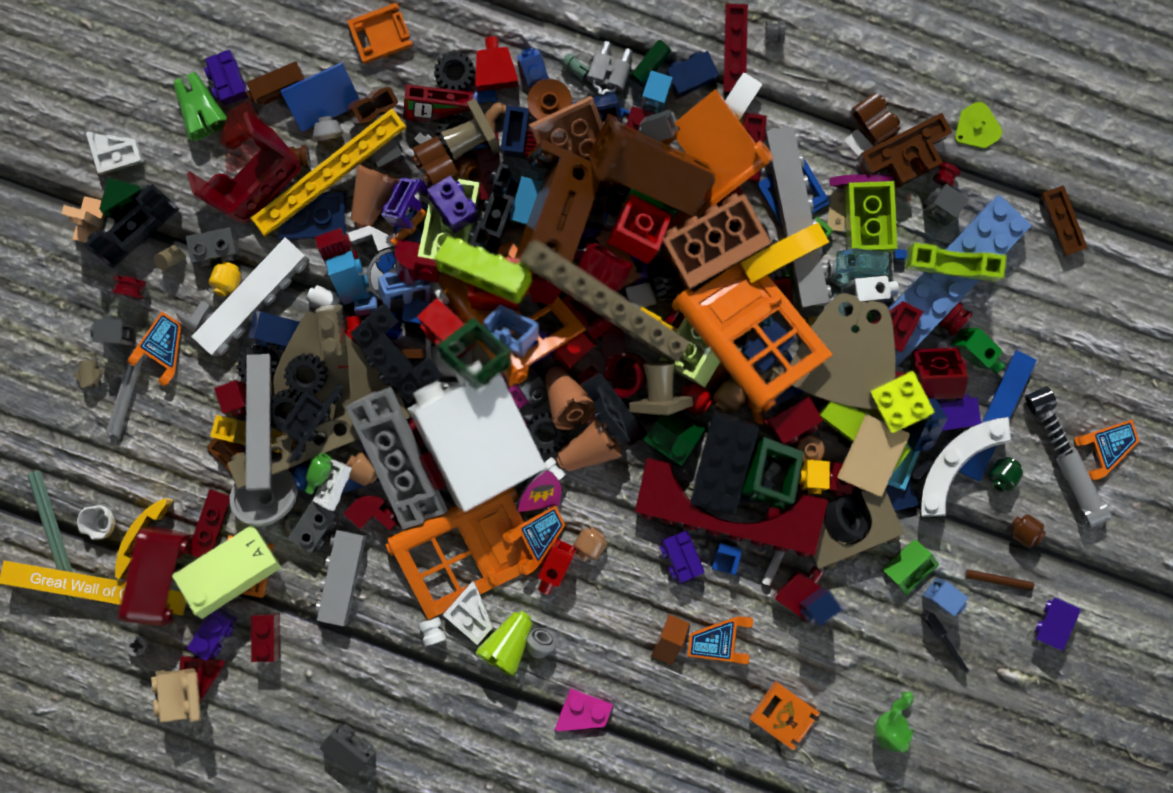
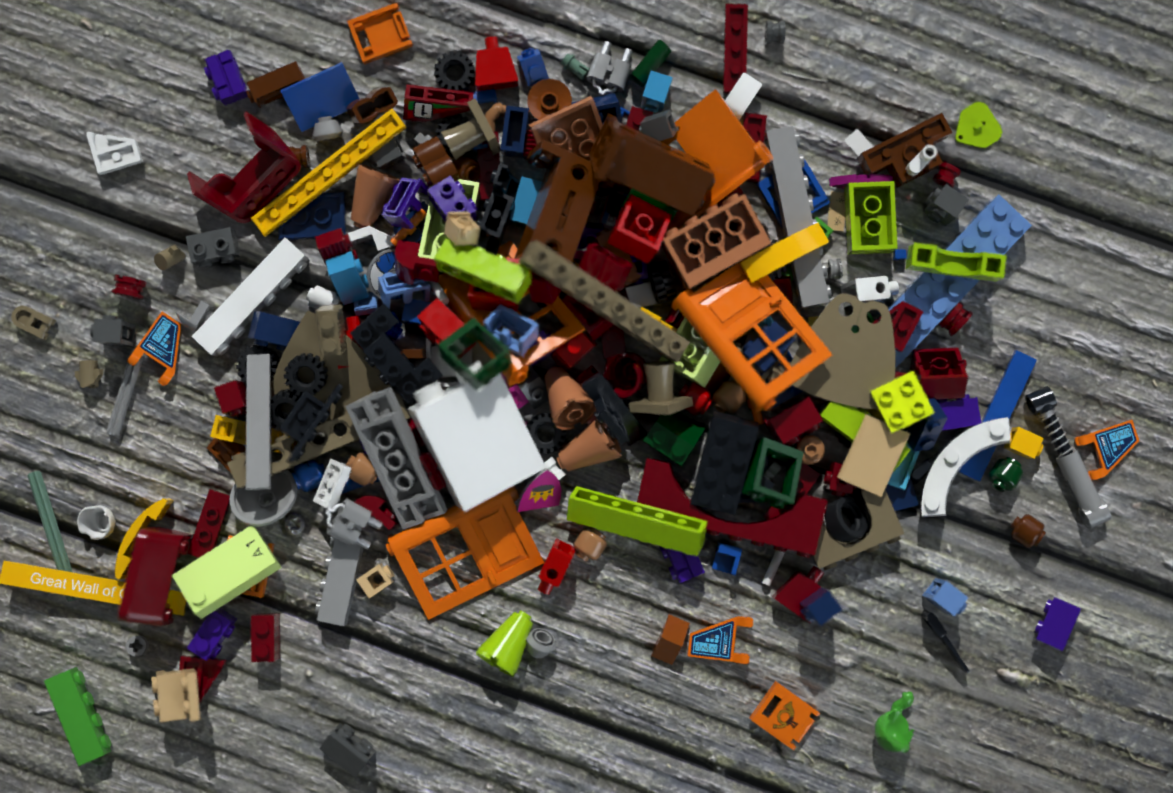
(26, 317): none -> dark tan plate
(78, 715): none -> bright green brick
(86, 219): light nougat bracket -> none
(119, 198): dark green slope -> none
(134, 228): black bracket -> none
(199, 109): bright green piece -> none
(225, 279): yellow head -> none
(236, 128): clear red slope -> none
(313, 527): dark grey brick -> none
(318, 472): bright green plant -> none
(349, 522): none -> light grey piece
(368, 581): none -> tan brick
(431, 632): white wheel -> none
(461, 228): none -> tan brick
(470, 614): white wing -> none
(538, 536): flag -> none
(582, 712): dark pink wing -> none
(636, 521): none -> lime brick
(692, 73): dark blue piece -> none
(814, 476): yellow brick -> none
(867, 263): clear light blue brick -> none
(876, 119): reddish brown brick -> none
(911, 566): bright green panel -> none
(921, 160): none -> white piece
(978, 349): green torso -> none
(1000, 580): reddish brown bar -> none
(1024, 443): none -> yellow brick
(1063, 220): reddish brown plate -> none

